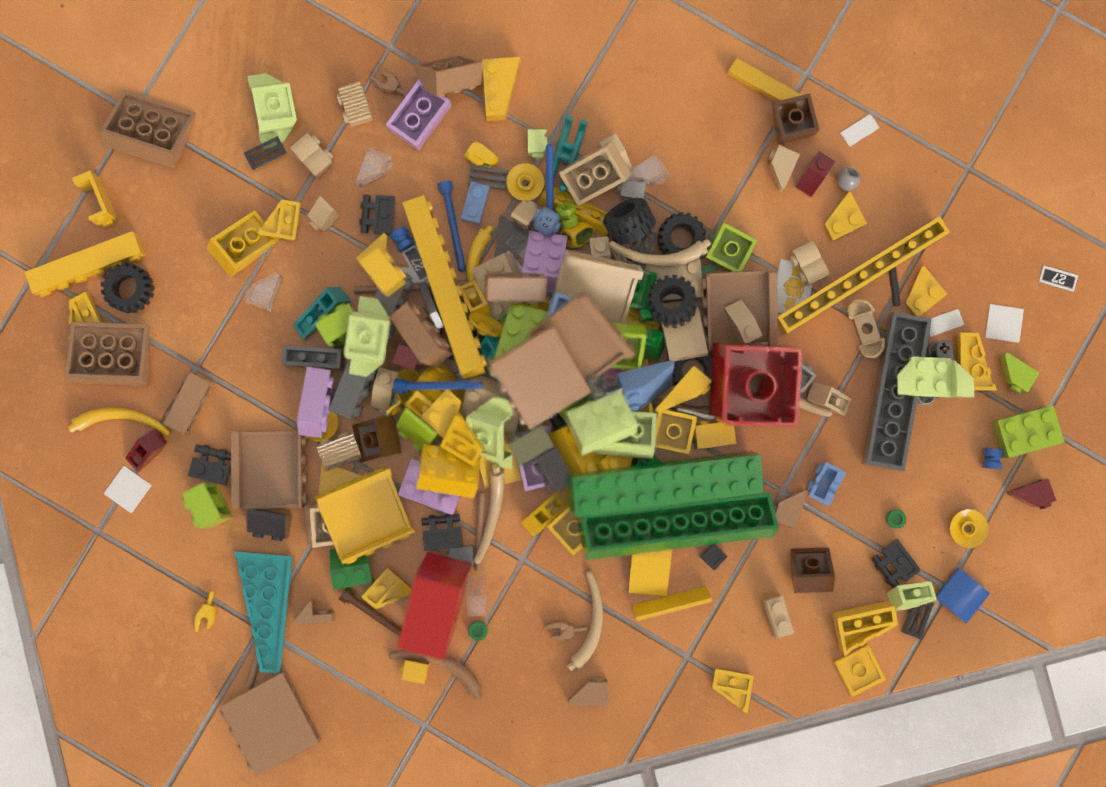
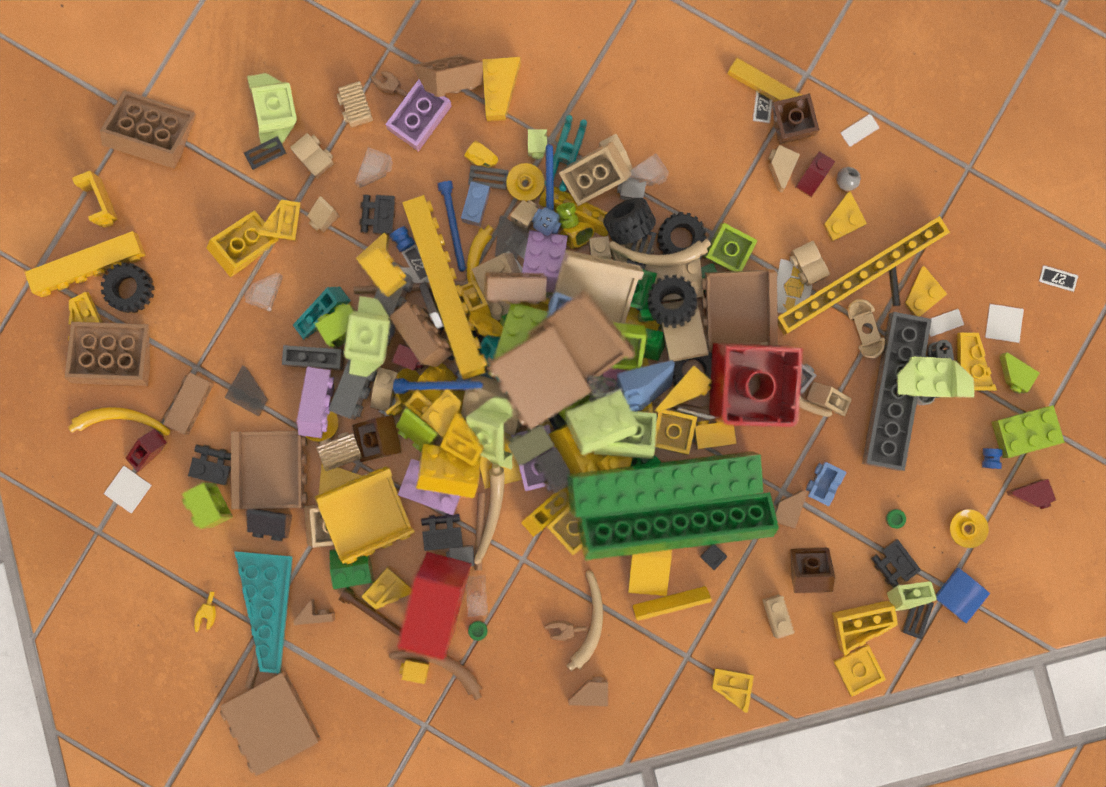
(247, 392): none -> clear smoke wing
(742, 322): tan slope -> none
(762, 108): none -> sticker

